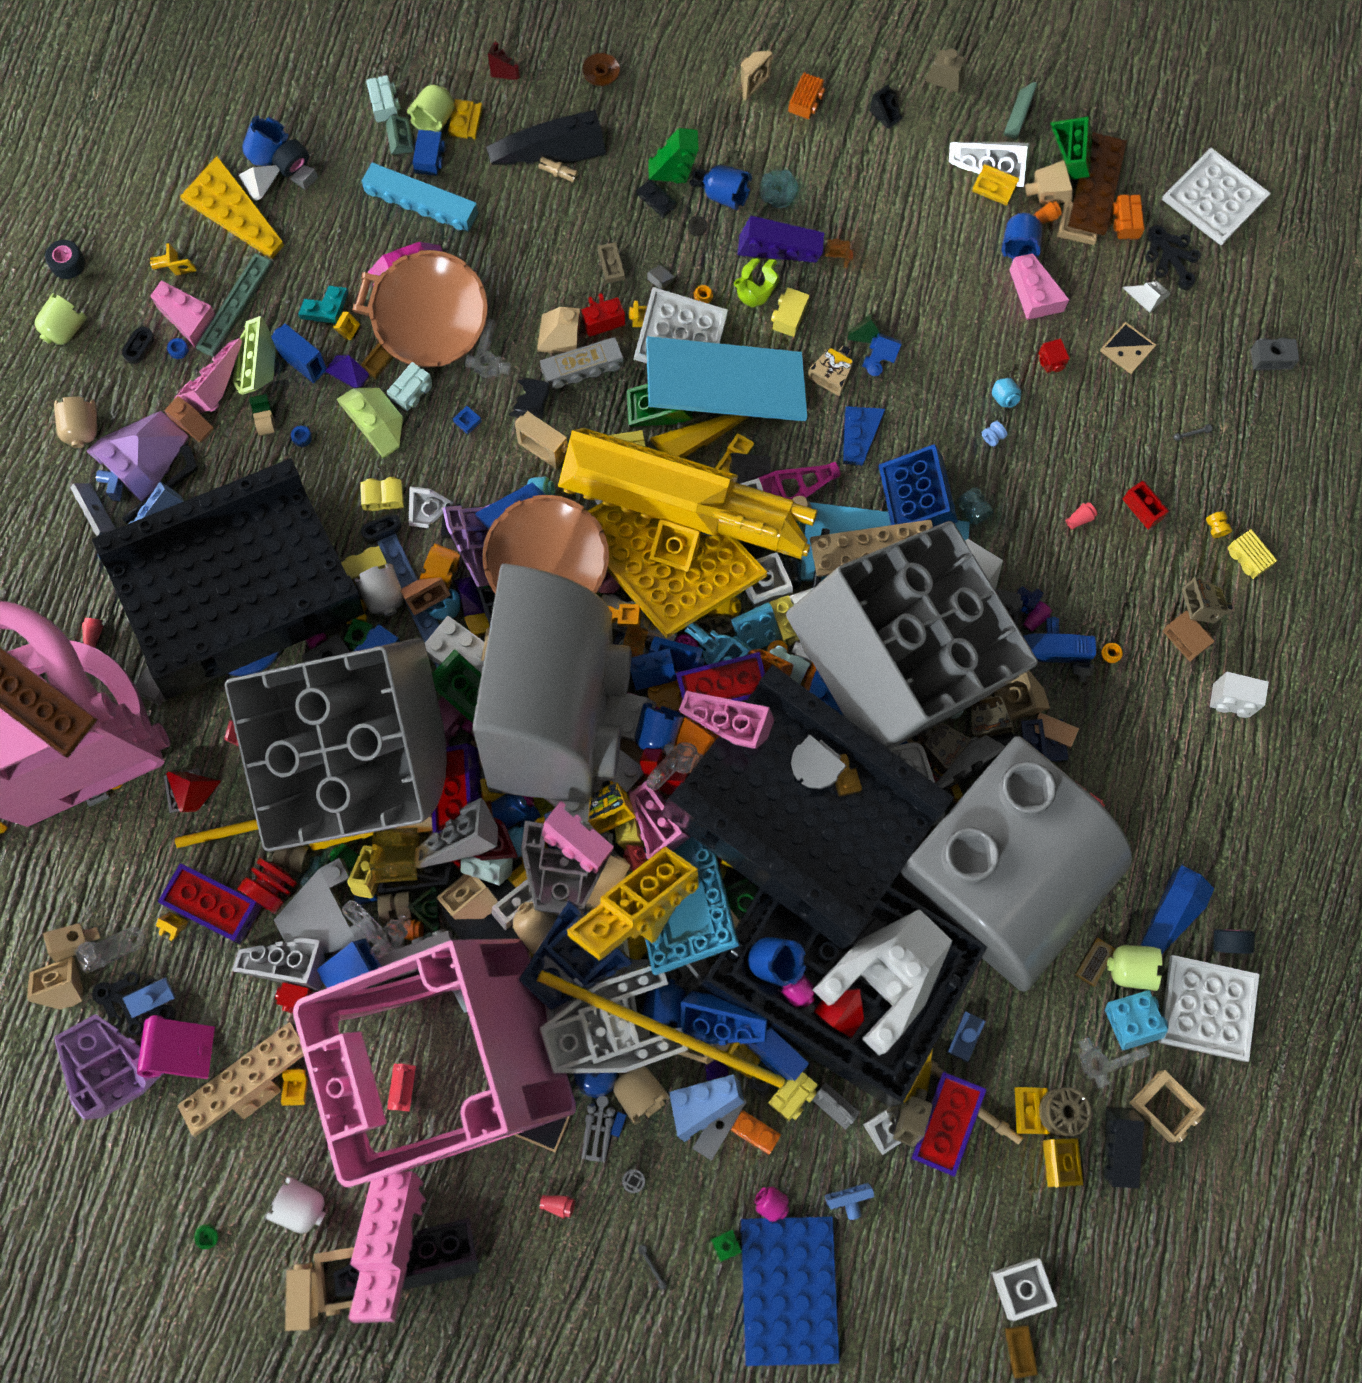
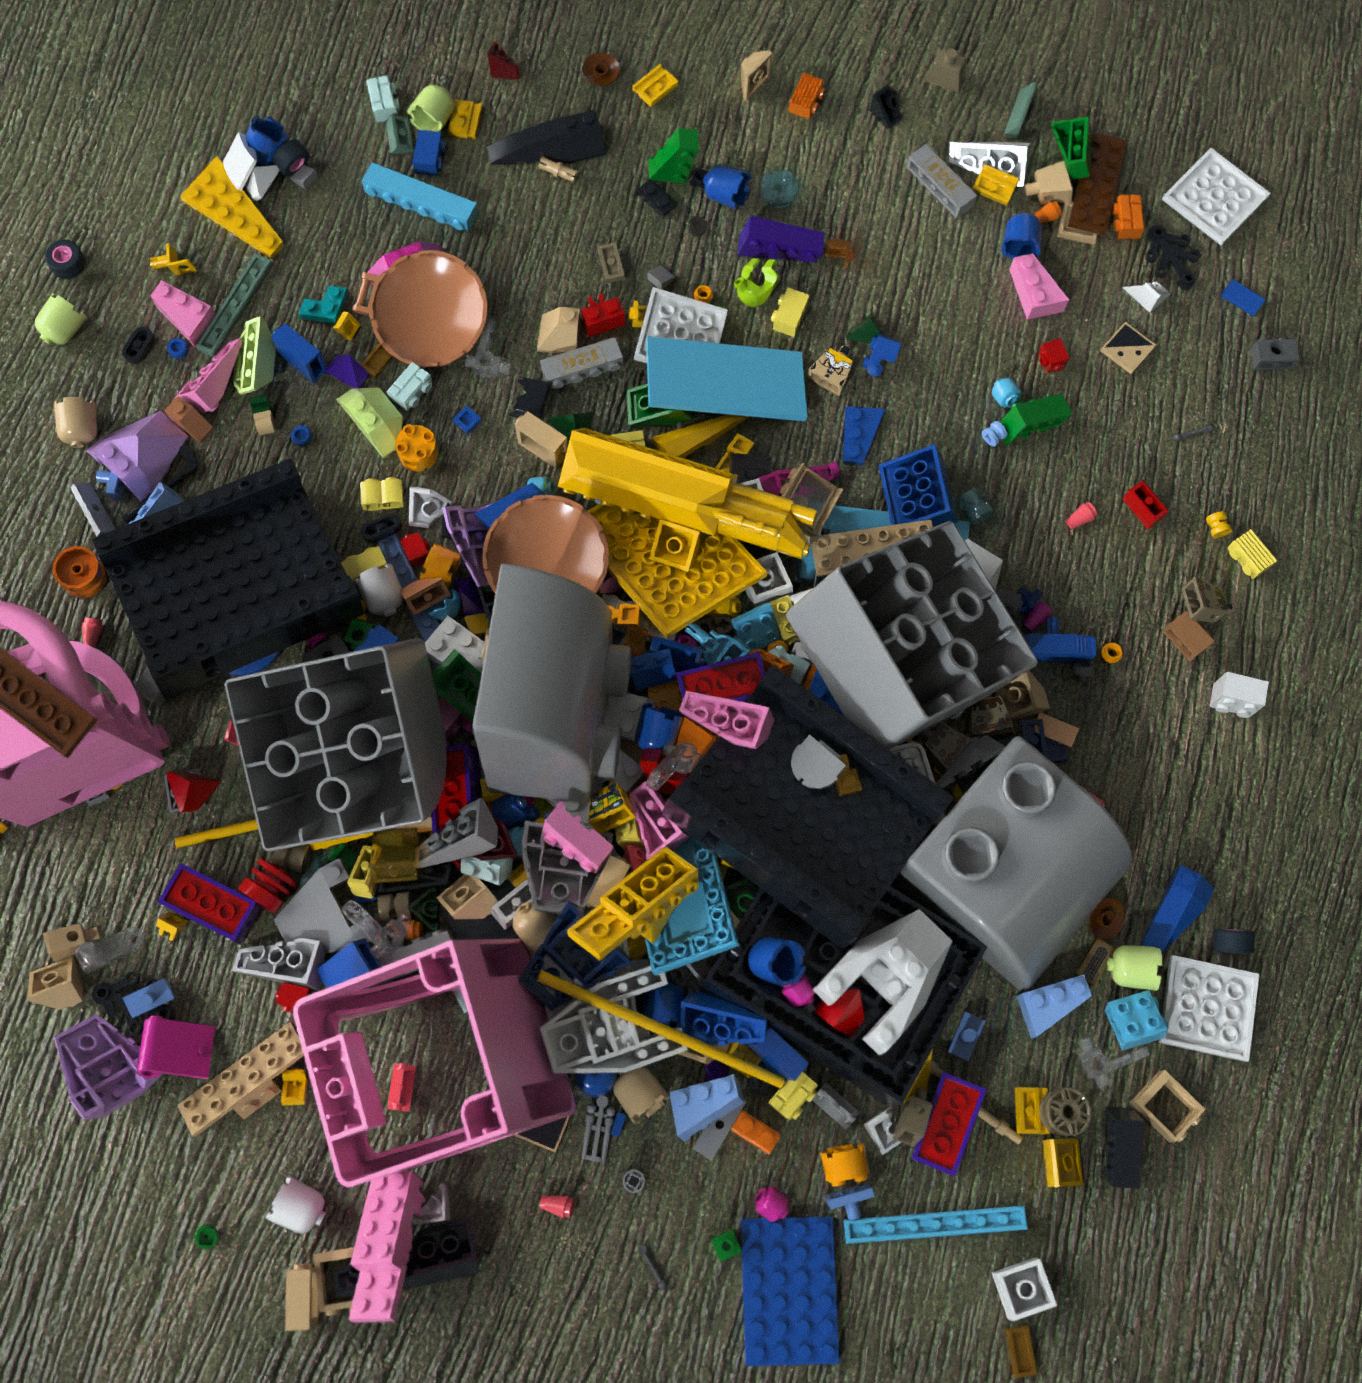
(79, 572): none -> orange wheel
(240, 161): none -> white slope
(415, 548): none -> red brick
(416, 447): none -> light orange brick
(436, 1208): none -> white slope
(567, 423): none -> dark green slope
(655, 85): none -> yellow plate
(813, 492): none -> window
(845, 1163): none -> light orange brick
(935, 1224): none -> medium azure tile
(941, 180): none -> light grey brick
(1035, 415): none -> green wedge
(1051, 1003): none -> light blue wedge
(1107, 919): none -> reddish brown dish
(1243, 297): none -> blue tile

